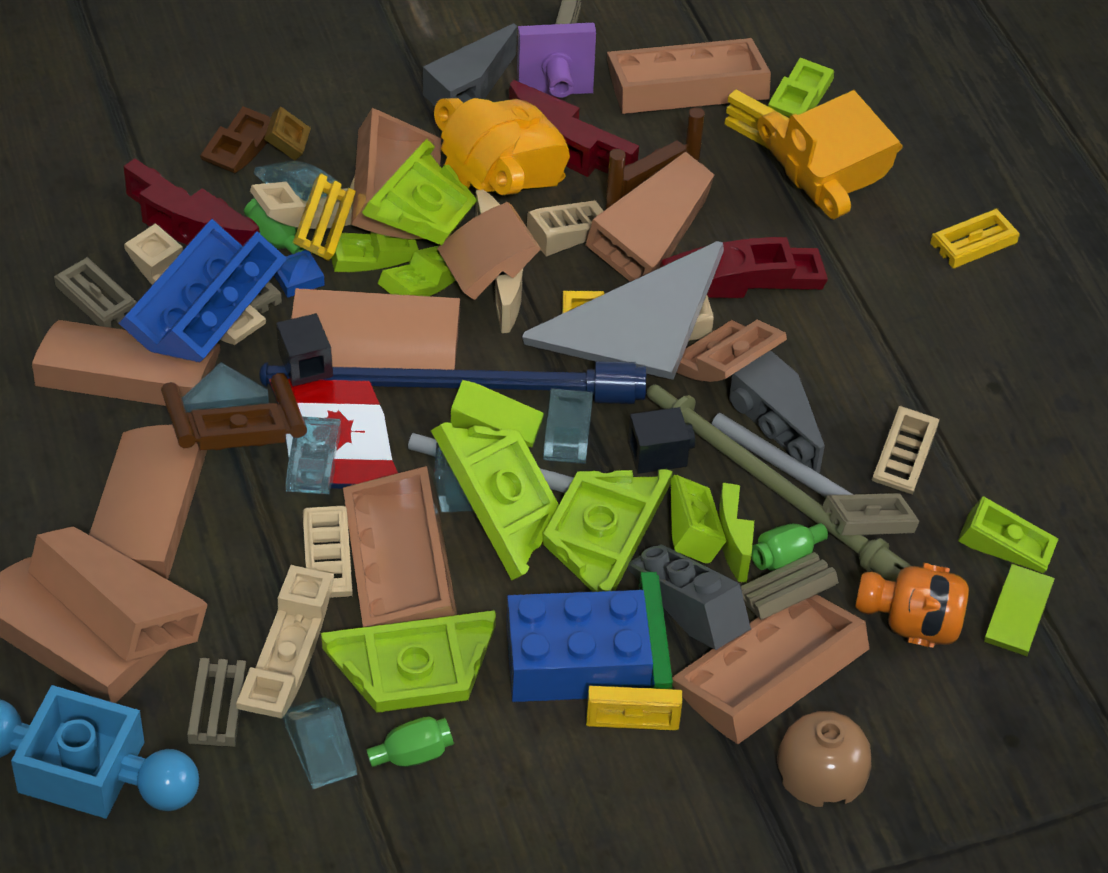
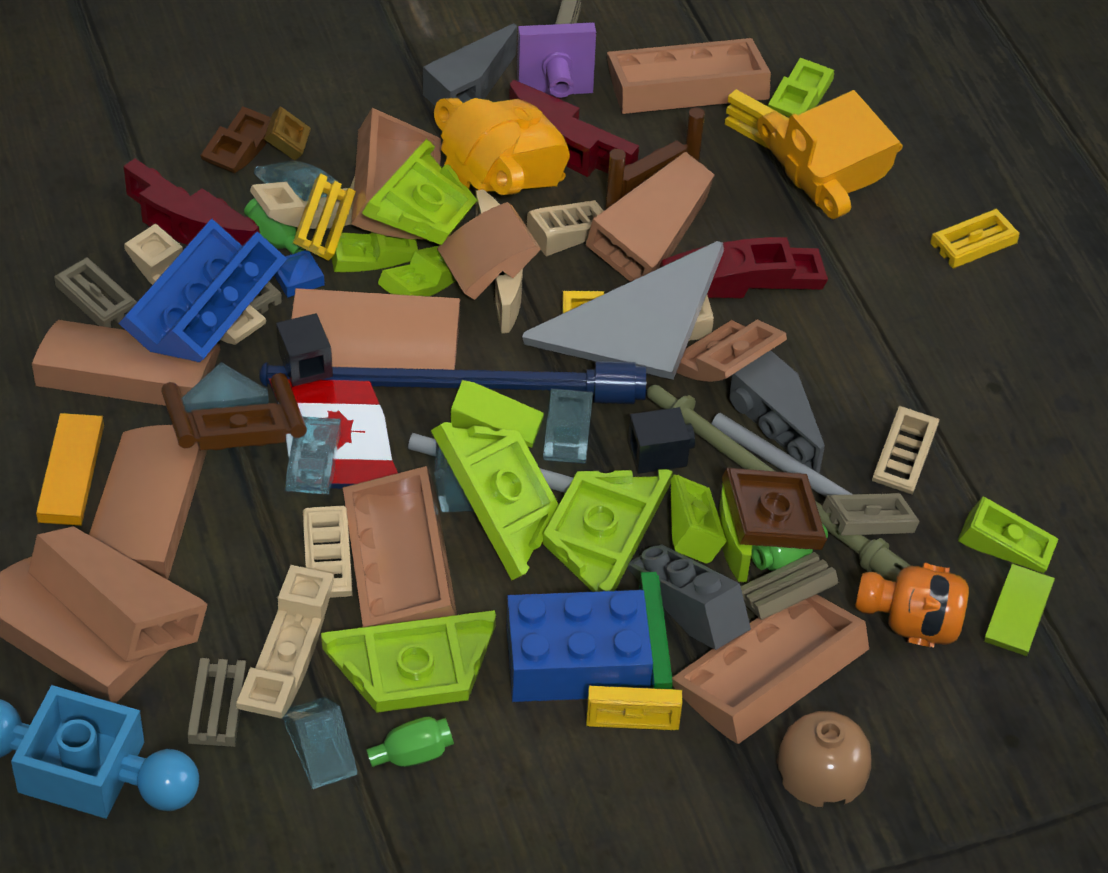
(70, 469): none -> light orange tile
(773, 509): none -> reddish brown tile

